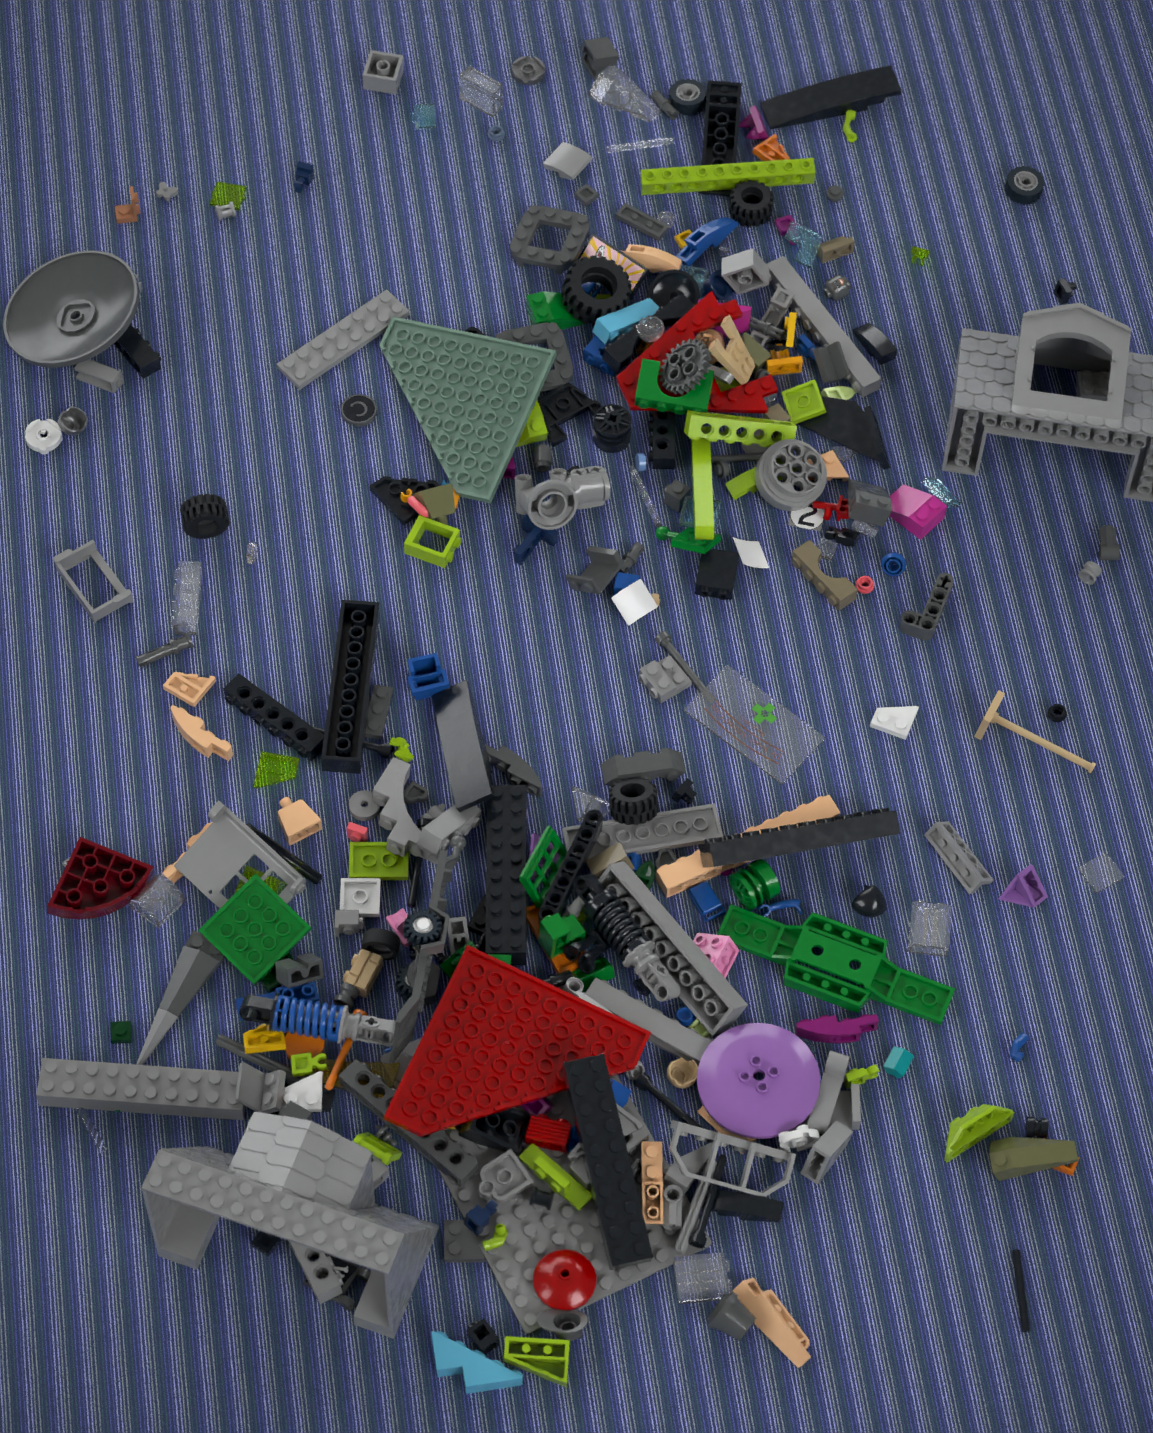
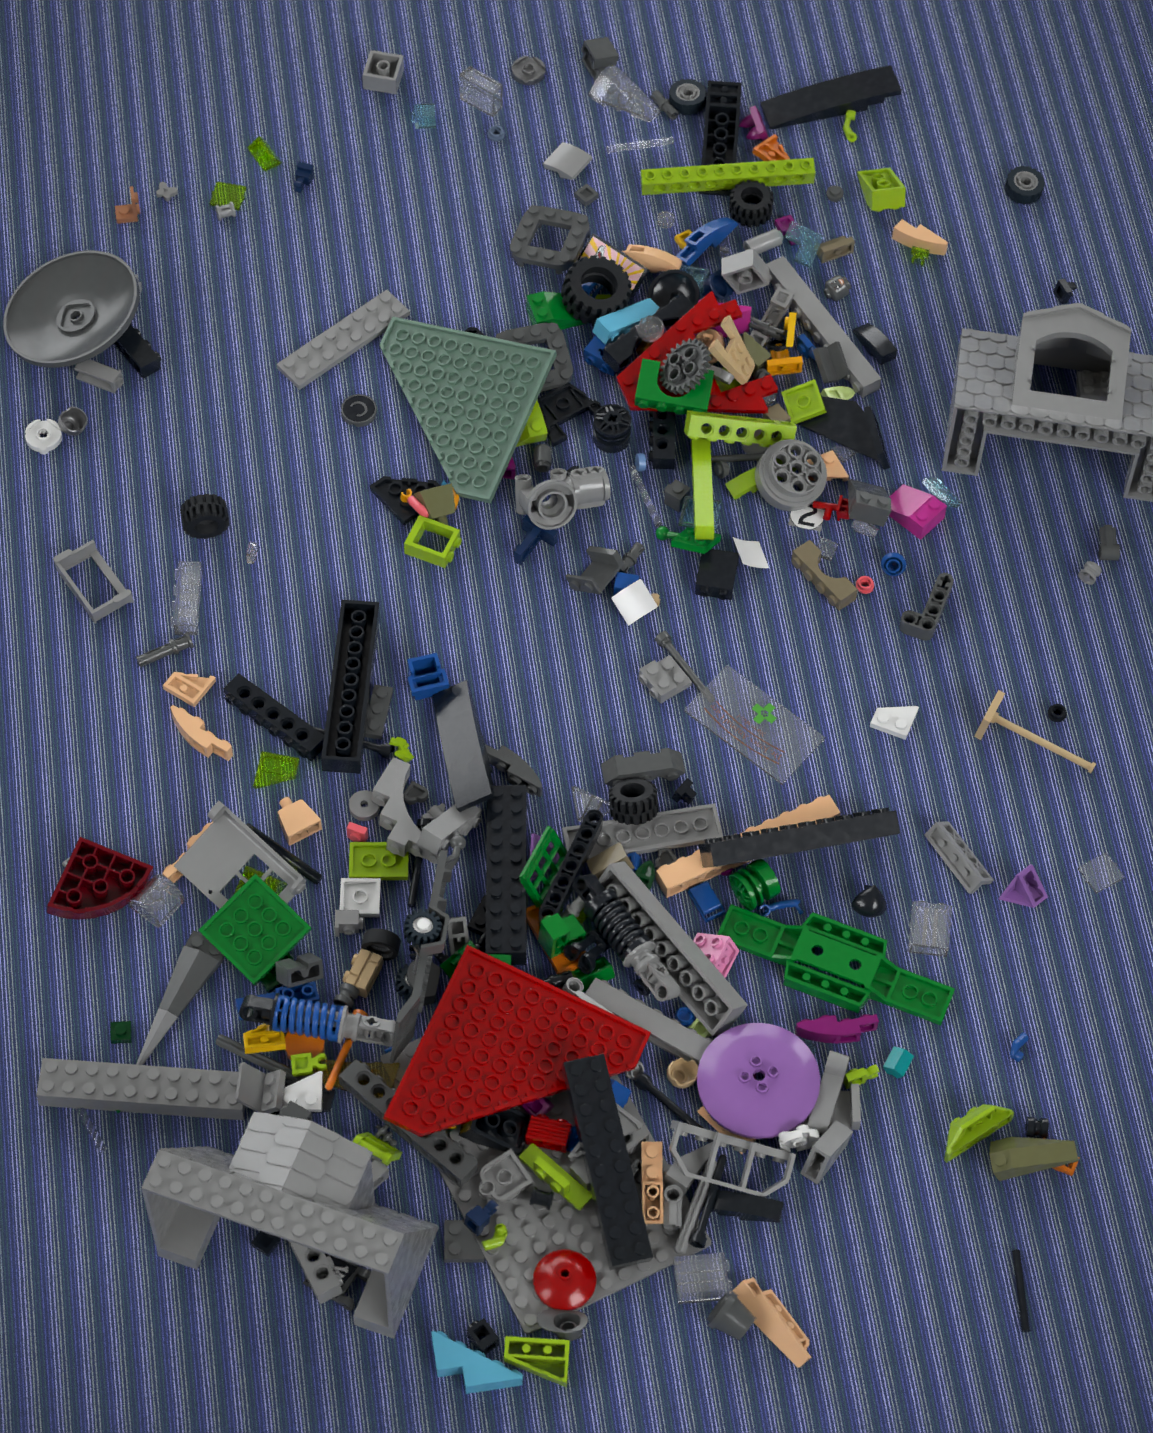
(263, 154): none -> clear neon green slope
(397, 922): bright pink hips -> none
(642, 222): dark grey plate -> none
(764, 241): none -> light grey brick
(844, 536): black plate -> none
(882, 189): none -> lime slope
(919, 237): none -> light nougat slope

